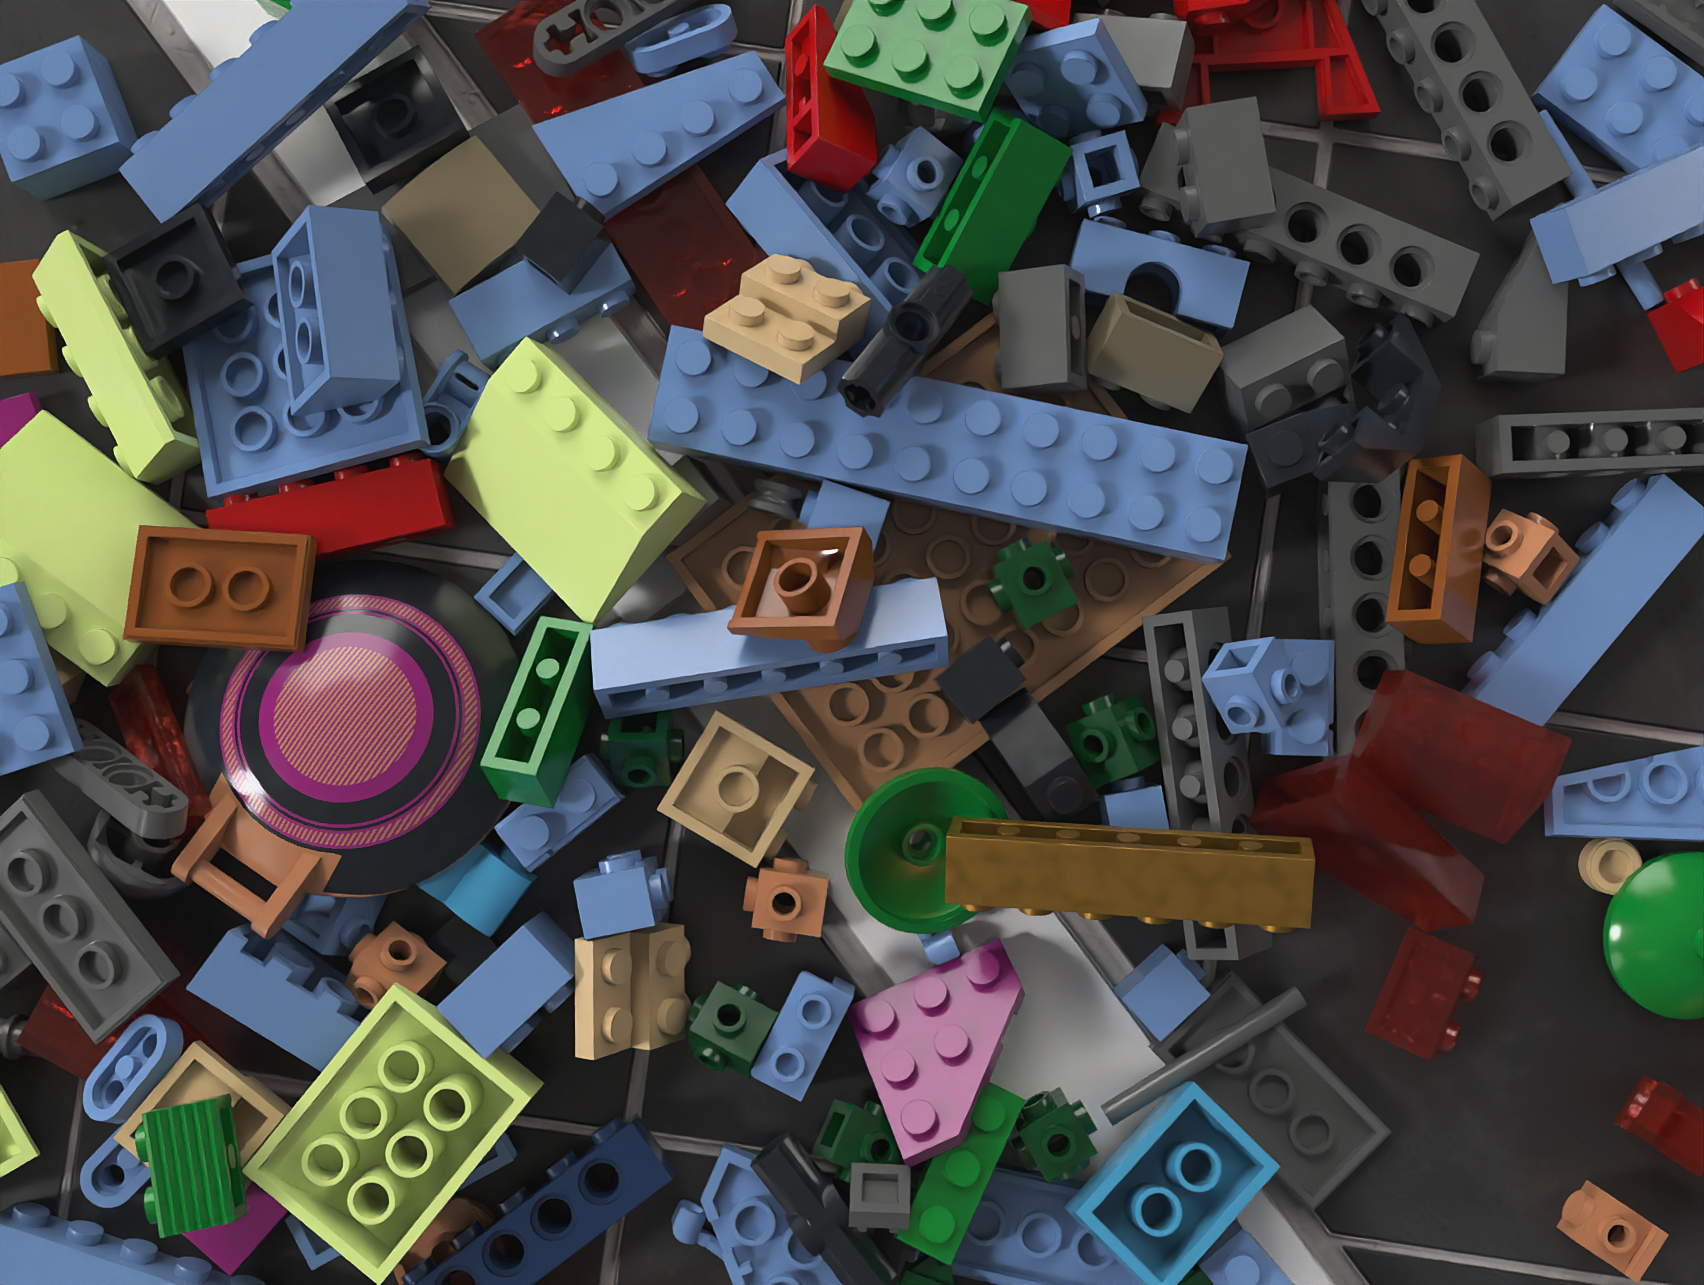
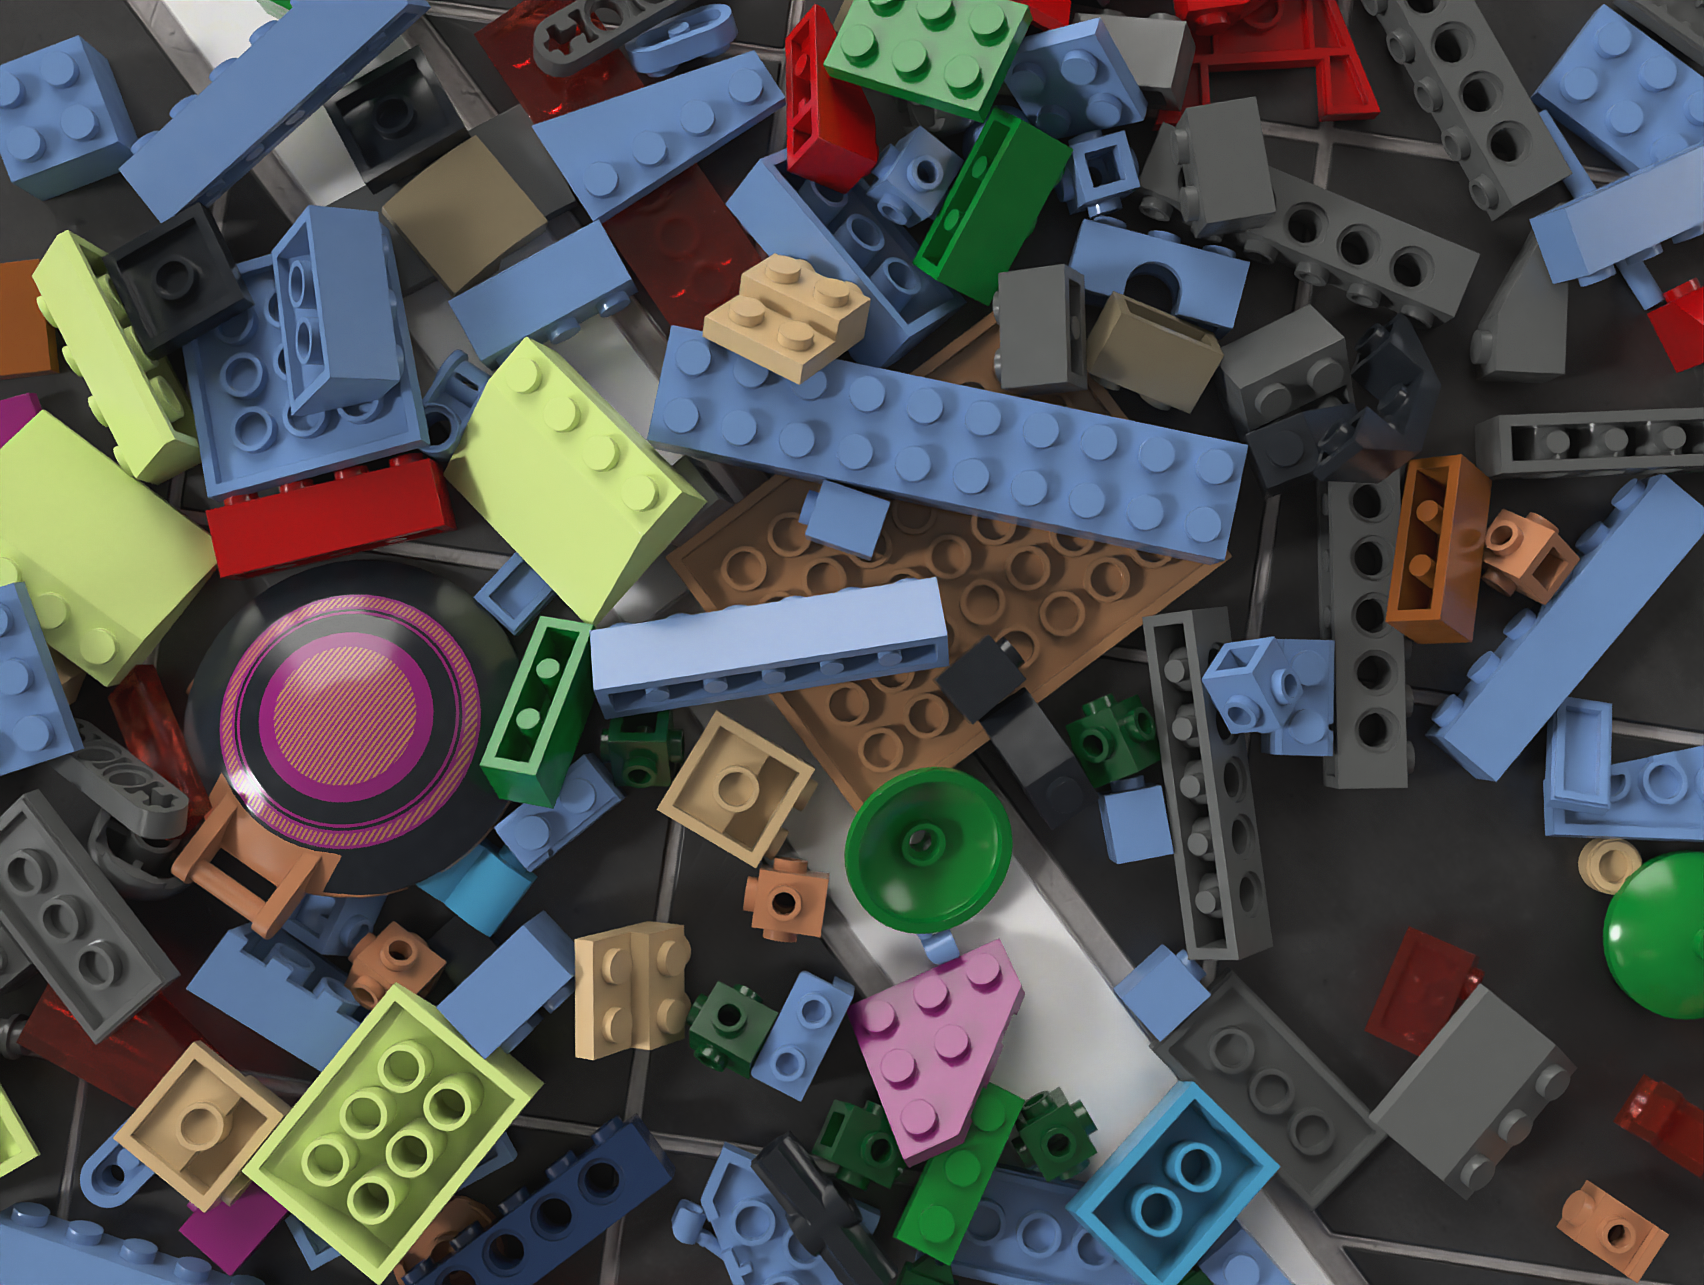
(132, 1068): medium blue plate -> none
(192, 1166): green brick -> none
(220, 588): dark orange tile -> none
(564, 241): black brick -> none
(622, 894): medium blue brick -> none
(775, 499): dark grey bush -> none
(807, 587): dark orange slope -> none
(879, 1196): dark grey tile -> none
(905, 341): black piece -> none
(1052, 573): dark green brick -> none
(1130, 873): pearl gold brick -> none
(1203, 1055): dark grey bar -> none
(1371, 841): clear red slope -> none
(1458, 755): clear red slope -> none
(1474, 1092): none -> dark grey slope
(1579, 757): none -> medium blue tile

